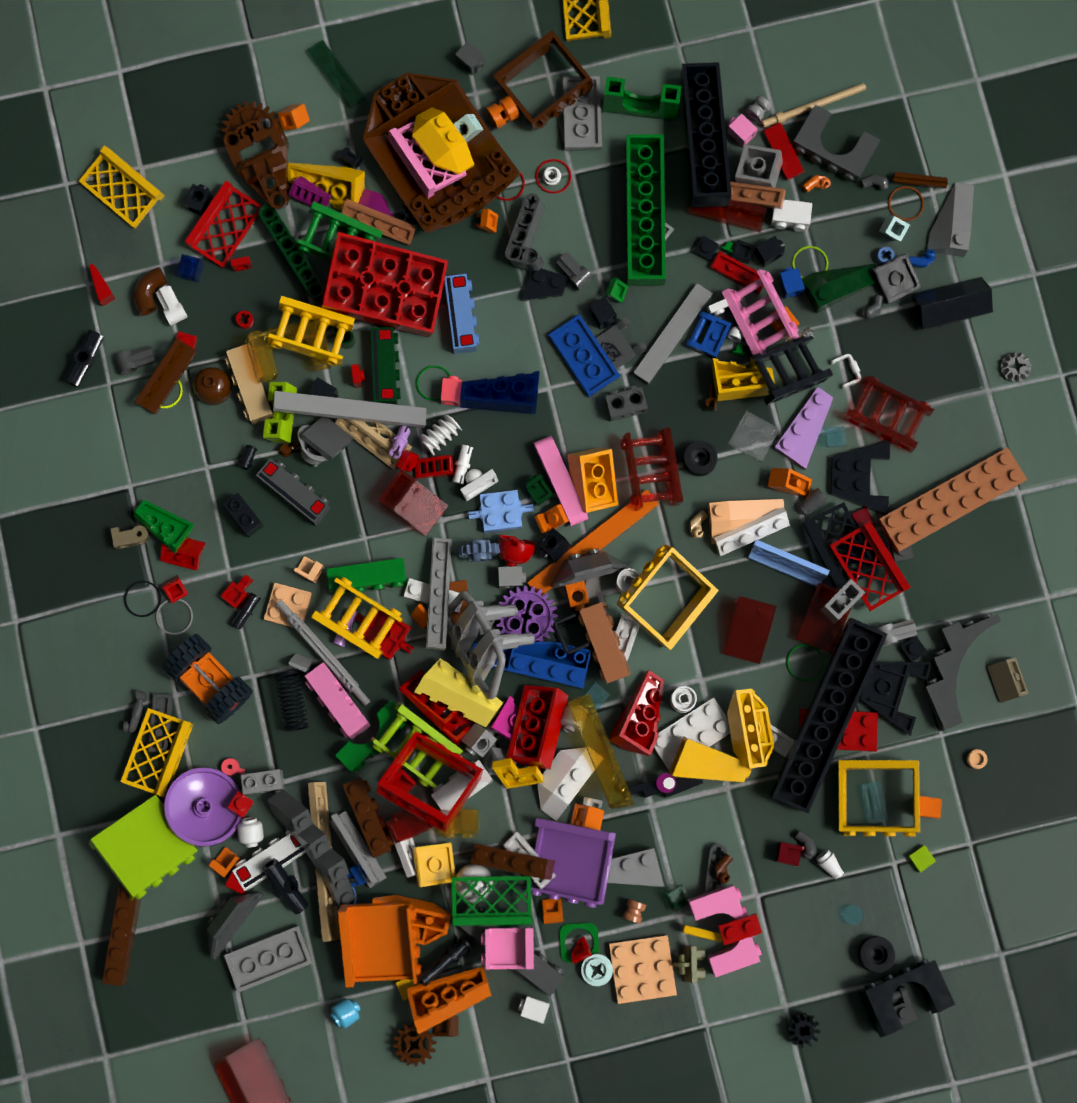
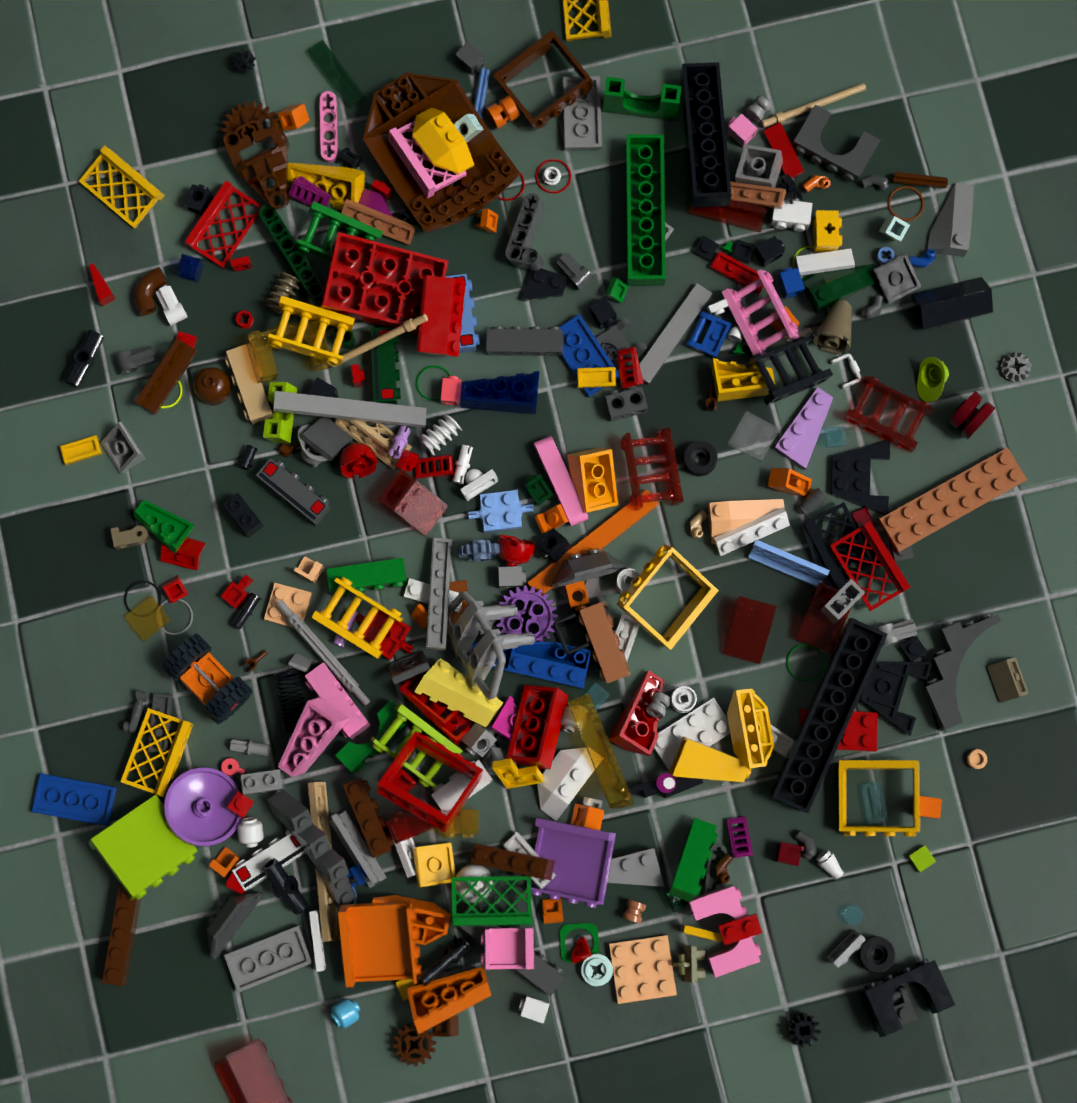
(74, 799): none -> blue tile
(81, 450): none -> yellow tile
(122, 448): none -> light grey slope
(147, 618): none -> clear yellow piece
(243, 60): none -> black gear
(249, 747): none -> light grey axle
(253, 662): none -> reddish brown hand
(283, 288): none -> dark tan piece
(312, 734): none -> bright pink wedge
(317, 941): none -> white tile
(328, 127): none -> bright pink beam
(357, 460): none -> red cylinder
(382, 188): none -> red plate
(408, 325): none -> tan bar
(408, 667): none -> dark grey tile
(444, 308): none -> red slope
(481, 90): none -> medium blue axle
(525, 341): none -> dark grey brick
(596, 377): none -> yellow tile
(624, 376): none -> red slope
(658, 705): none -> light grey wheel
(692, 860): none -> green brick
(732, 838): none -> magenta slope
(790, 187): none -> black plate
(825, 262): none -> white tile
(827, 220): none -> yellow brick
(835, 330): none -> dark tan cone
(845, 949): none -> light grey plate
(931, 379): none -> lime piece
(971, 414): none -> dark red wheel

